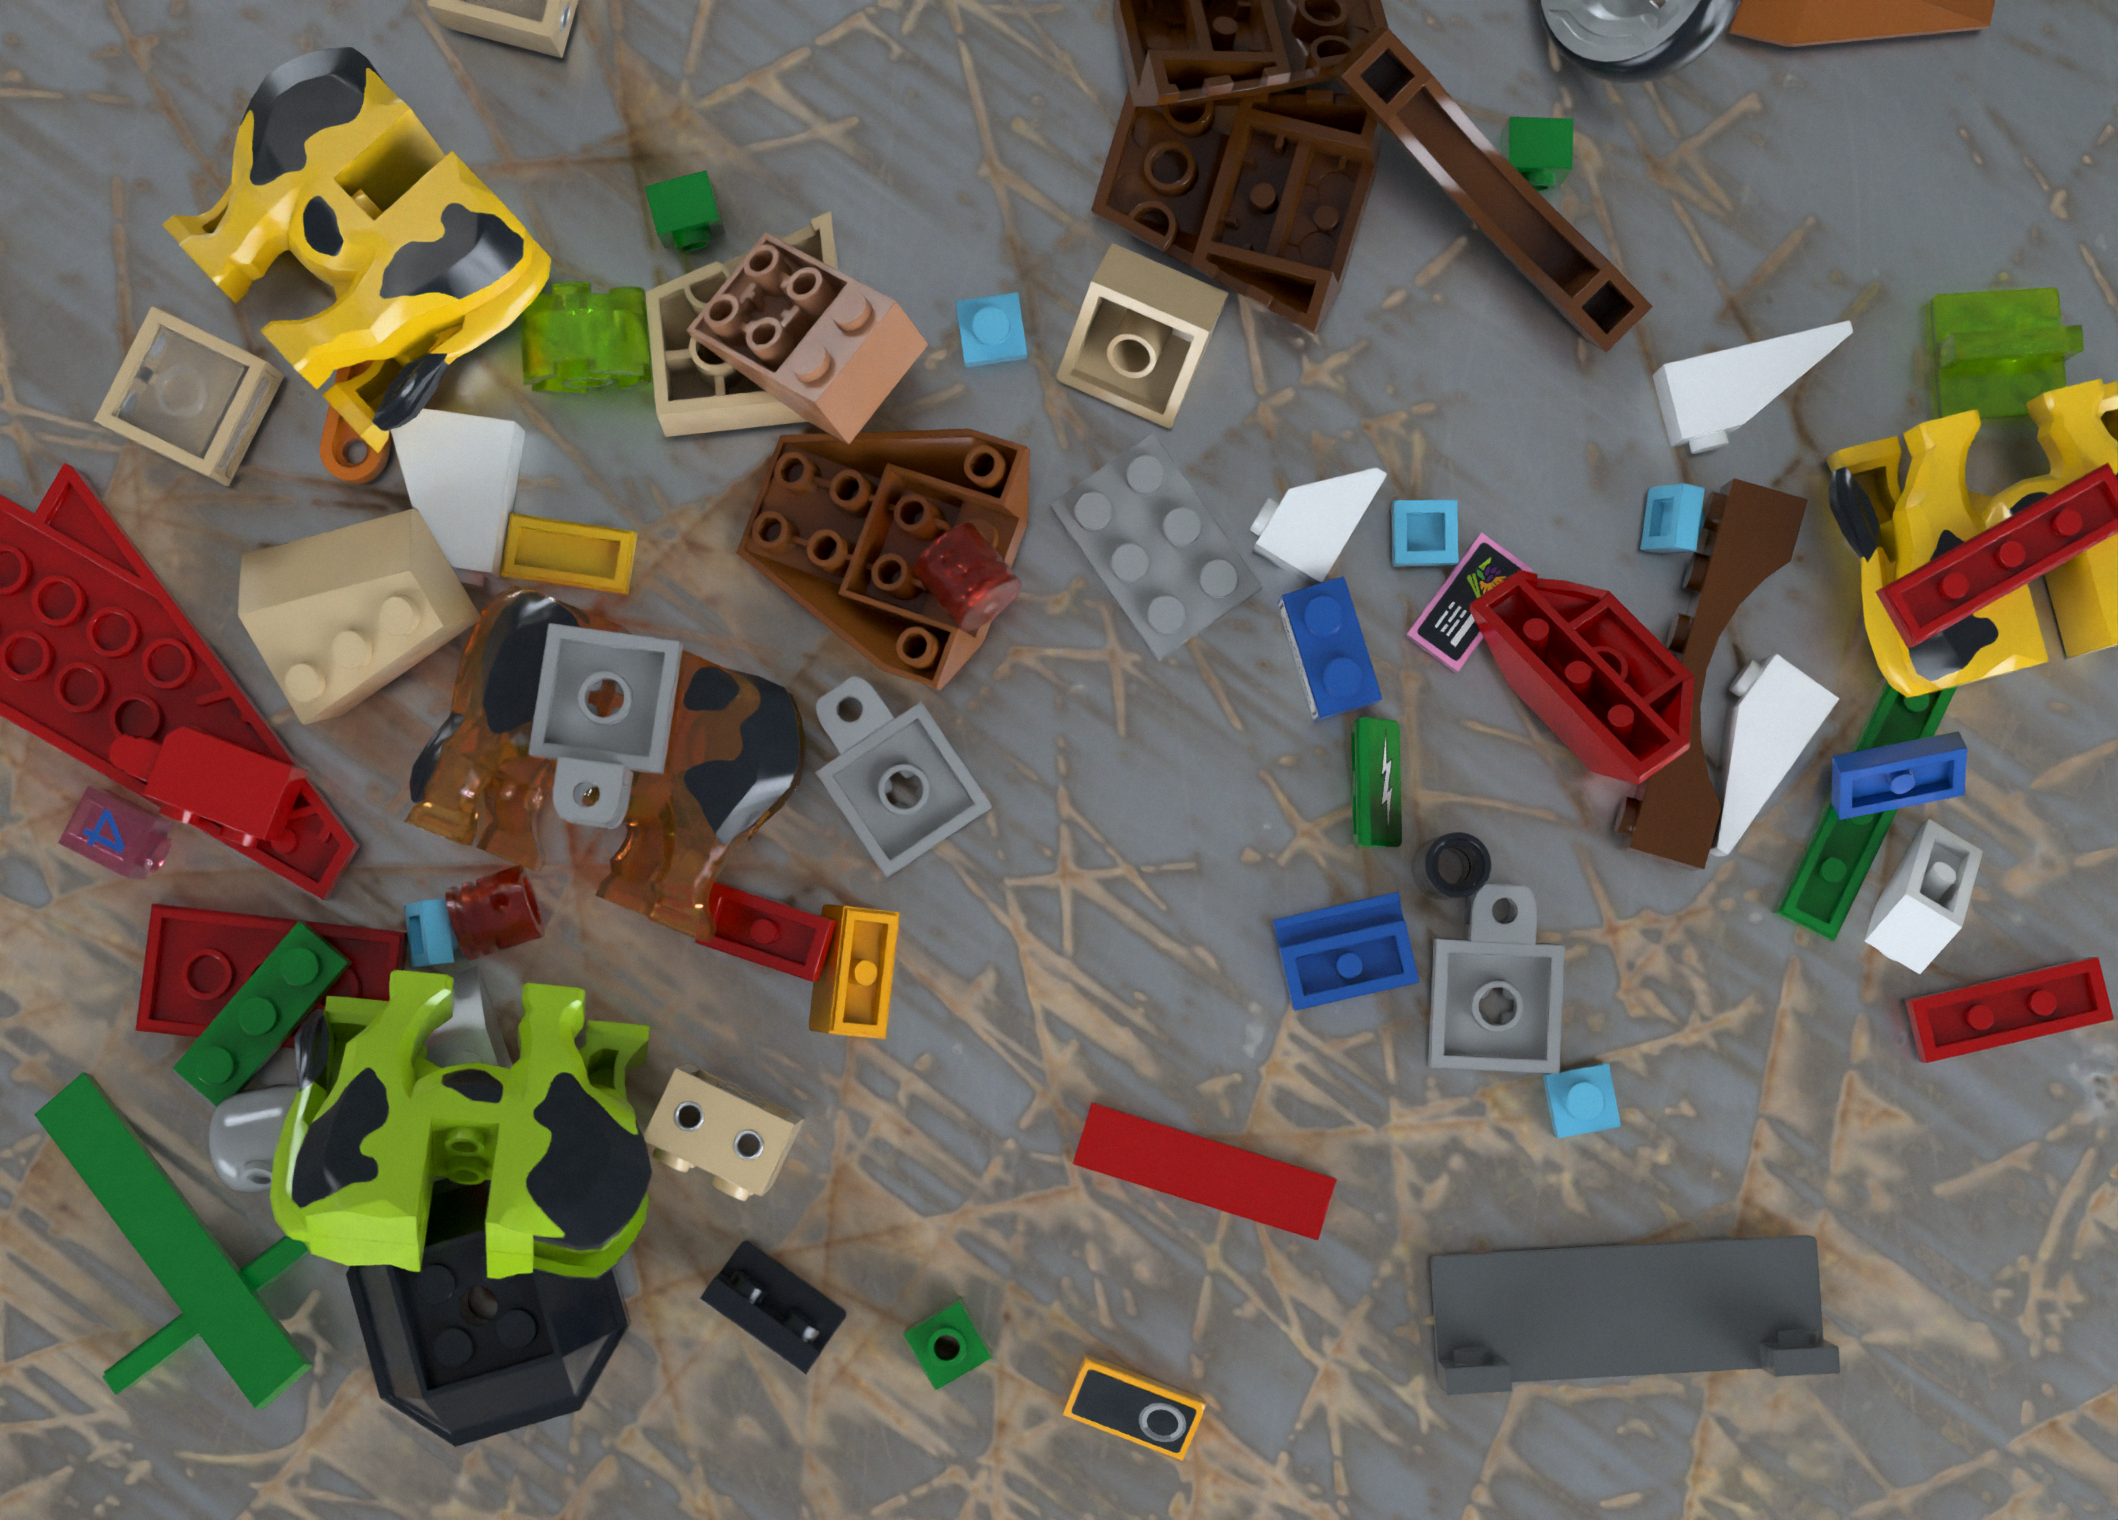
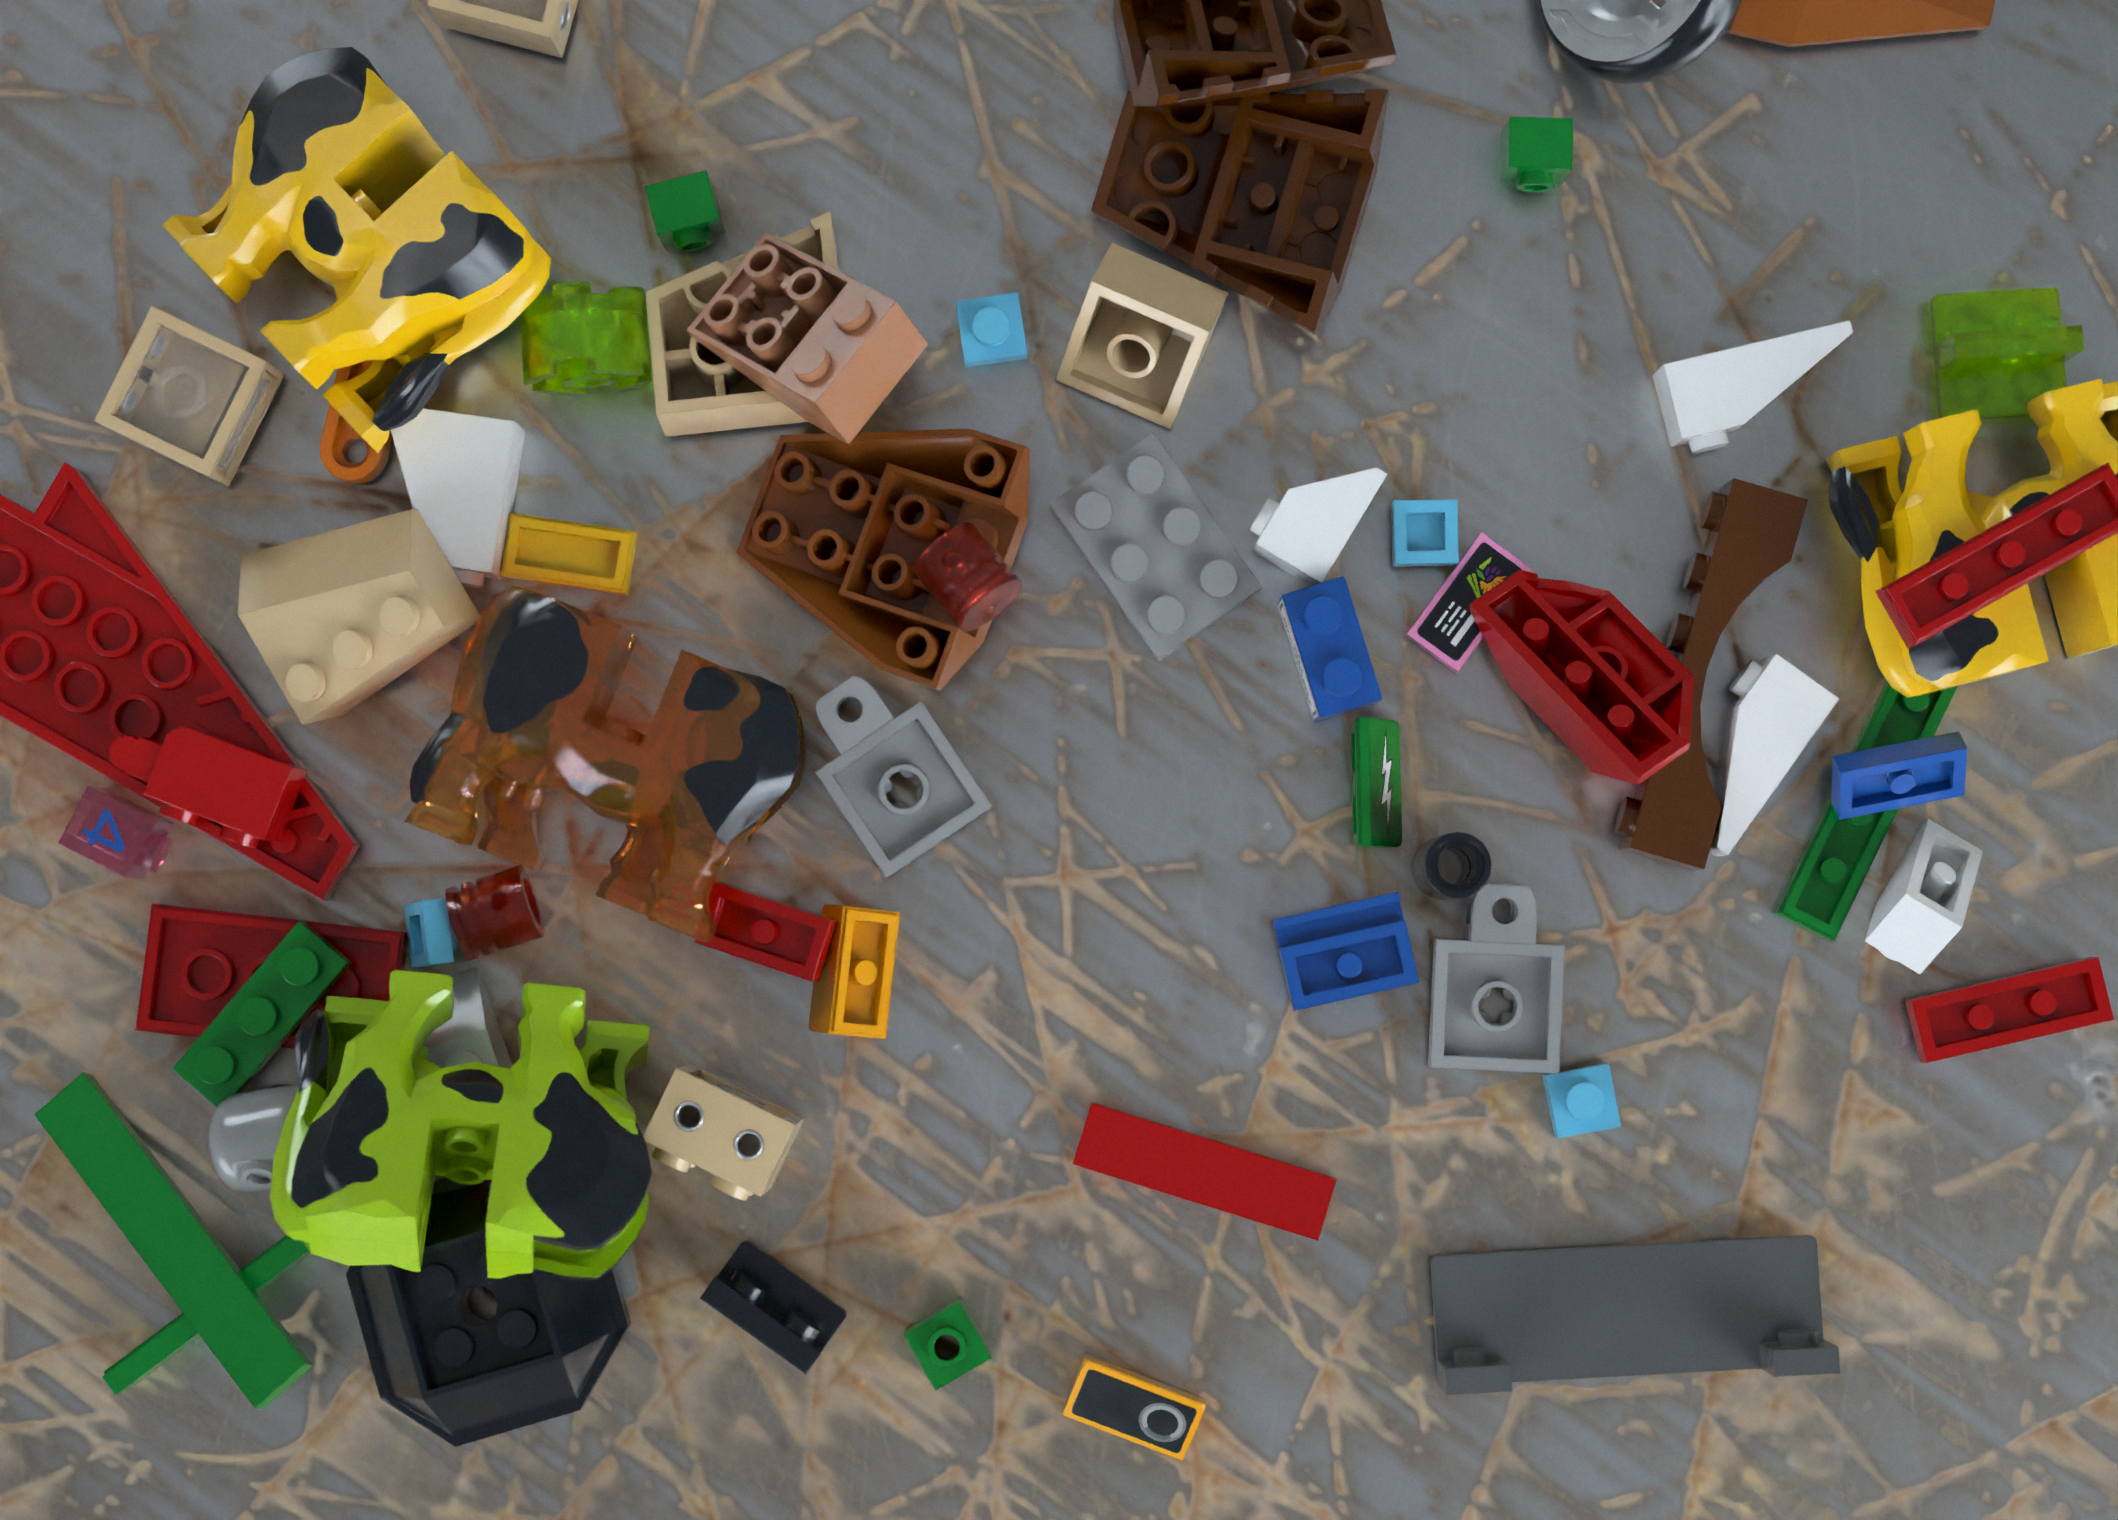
(595, 748): light grey plate -> none
(1489, 189): reddish brown arch -> none
(1673, 519): medium azure plate -> none

